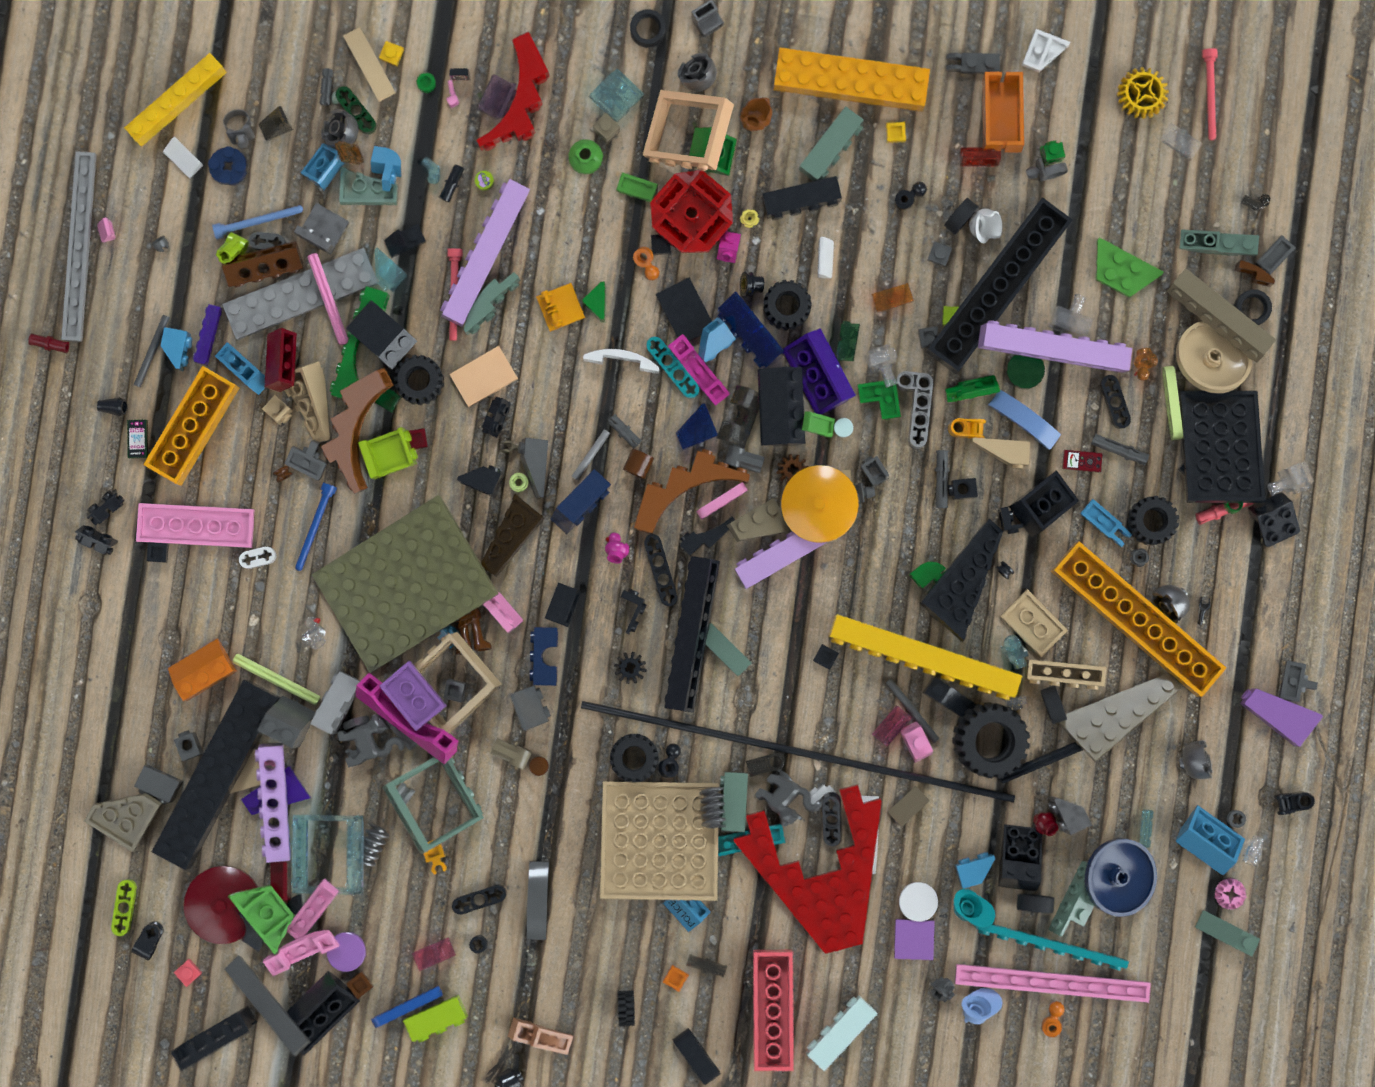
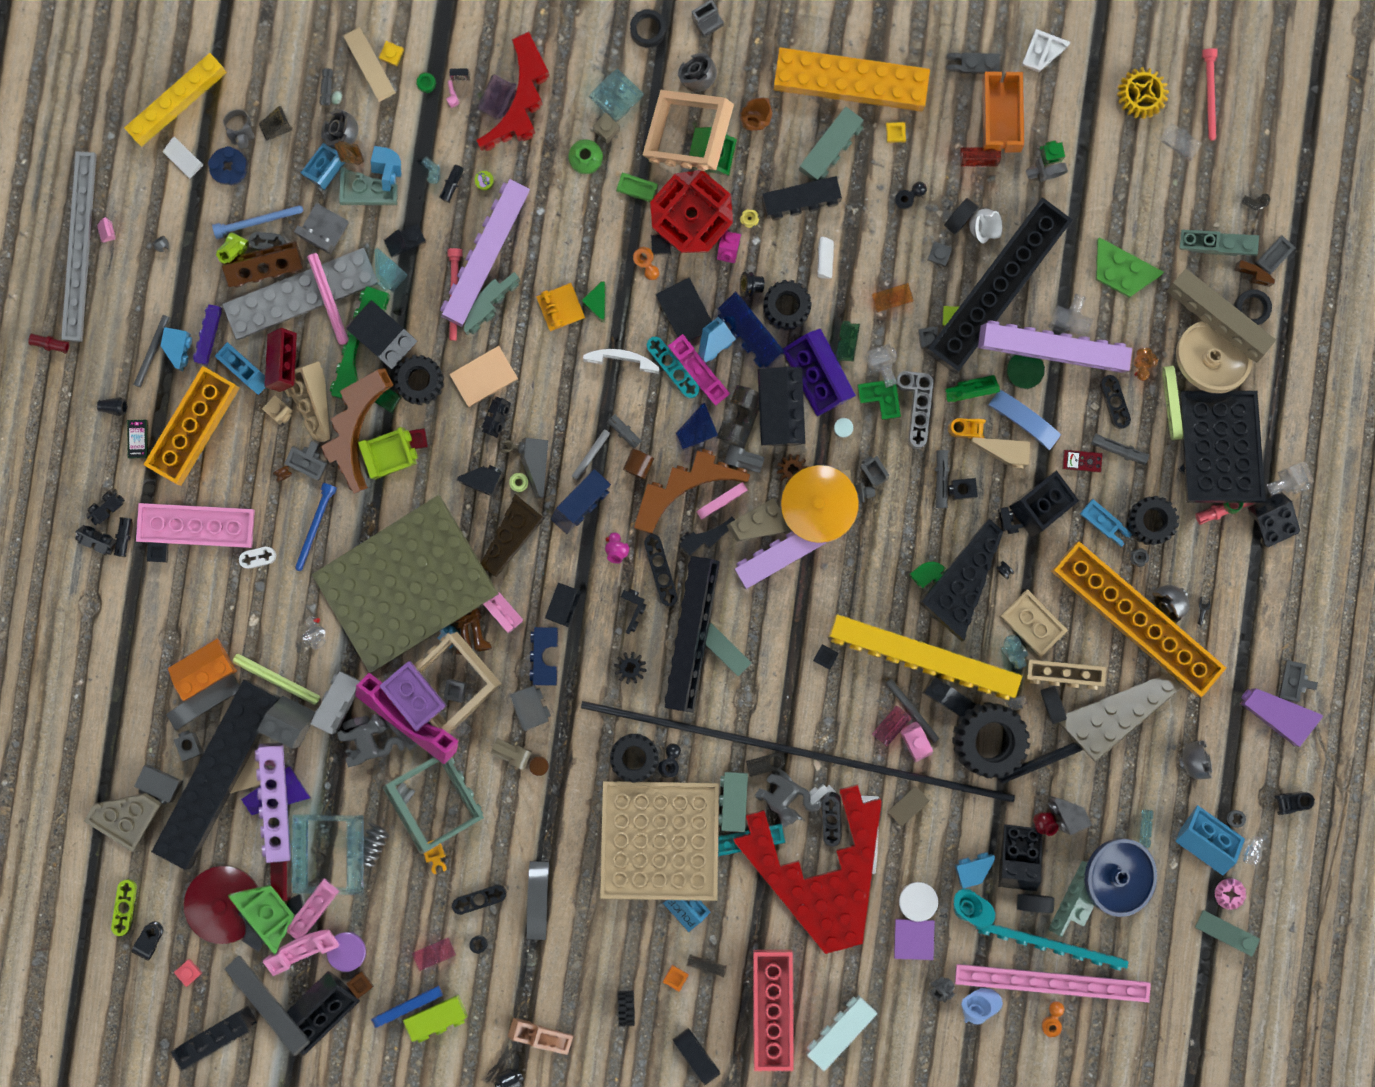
(122, 537): none -> black pin
(203, 702): none -> dark grey slope
(351, 96): dark green beam -> none
(712, 807): flat silver piece -> none
(818, 424): bright green tile -> none

